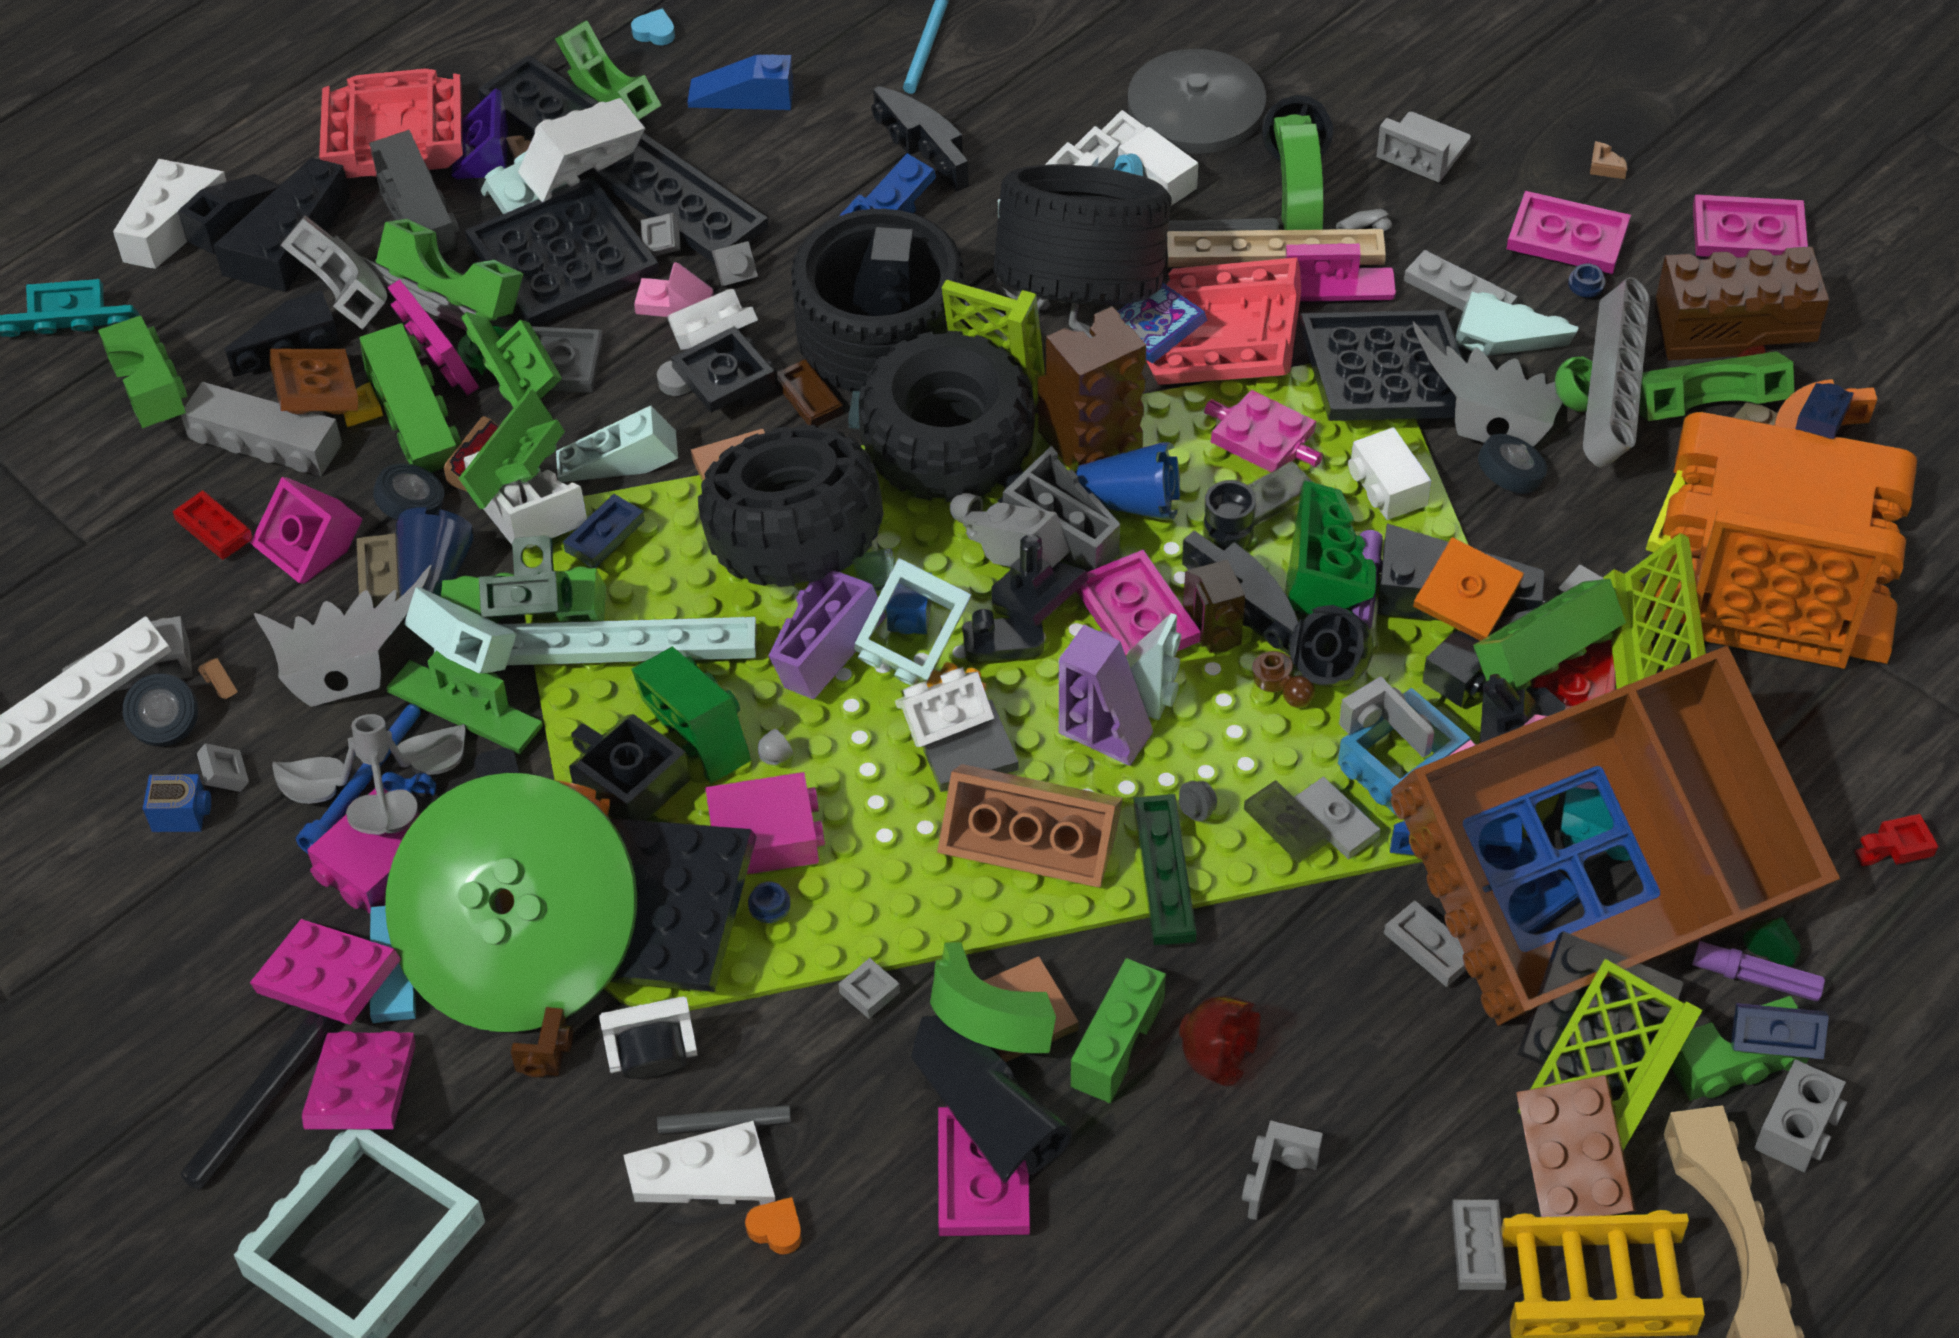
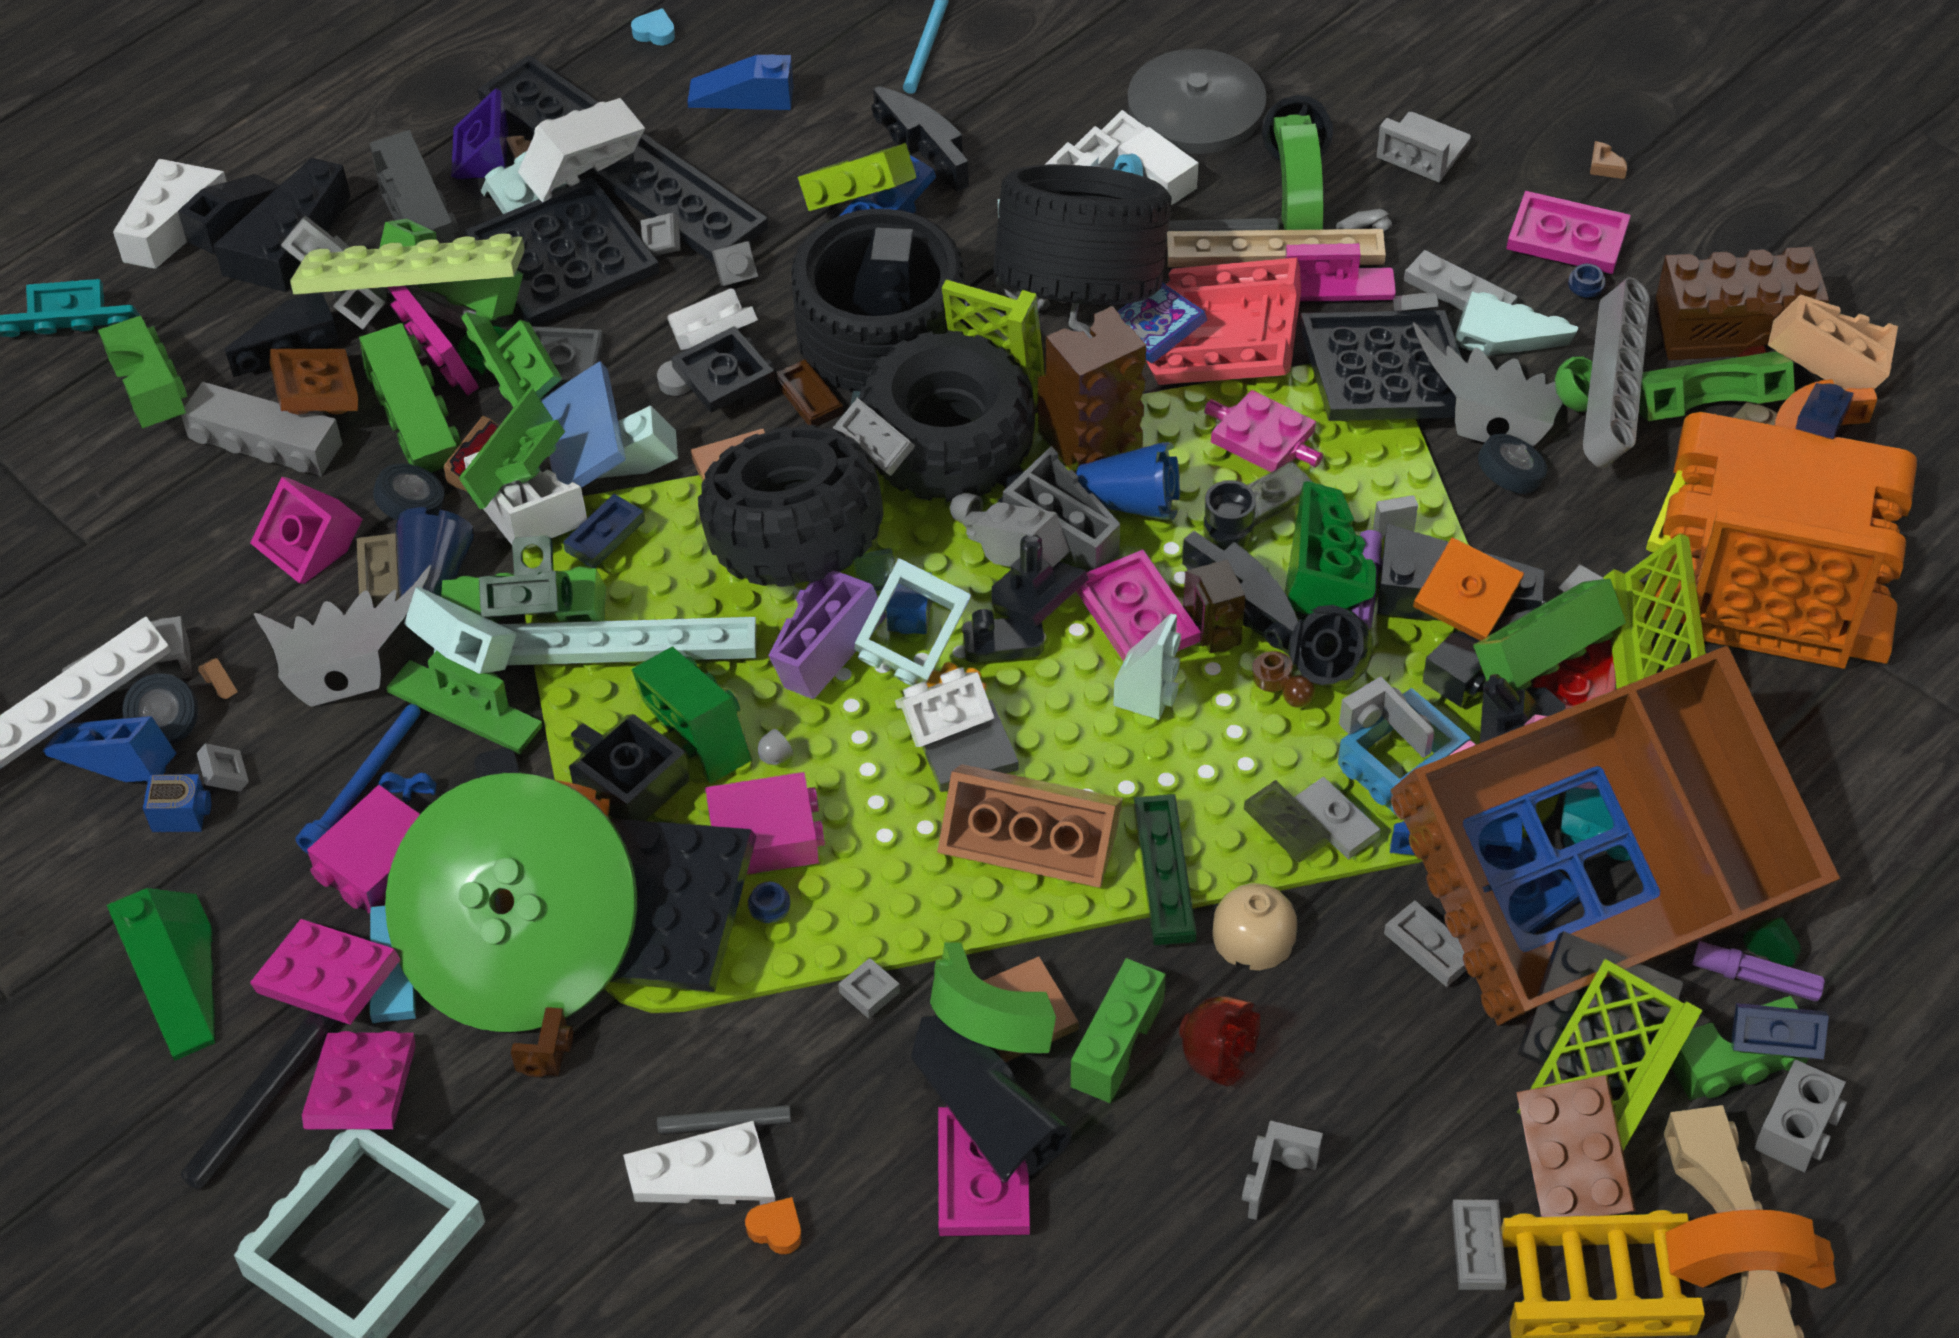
(115, 748): none -> blue slope
(171, 955): none -> green wedge
(212, 525): red plate -> none
(367, 406): yellow tile -> none
(386, 105): coral wedge -> none
(390, 812): light grey plant -> none
(408, 265): none -> yellowish green plate
(591, 427): none -> medium blue tile
(599, 77): bright green arch -> none
(649, 1038): piece -> none
(667, 296): bright pink slope -> none
(857, 177): none -> lime arch
(875, 436): none -> light grey plate
(1101, 697): medium lavender wedge -> none
(1197, 800): dark grey plate -> none
(1255, 926): none -> tan cylinder
(1389, 473): white brick -> none
(1397, 512): none -> light grey tile
(1415, 301): none -> light grey tile
(1747, 224): dark pink plate -> none
(1749, 1241): none -> orange arch
(1834, 344): none -> light nougat wedge
(1902, 838): red plate -> none

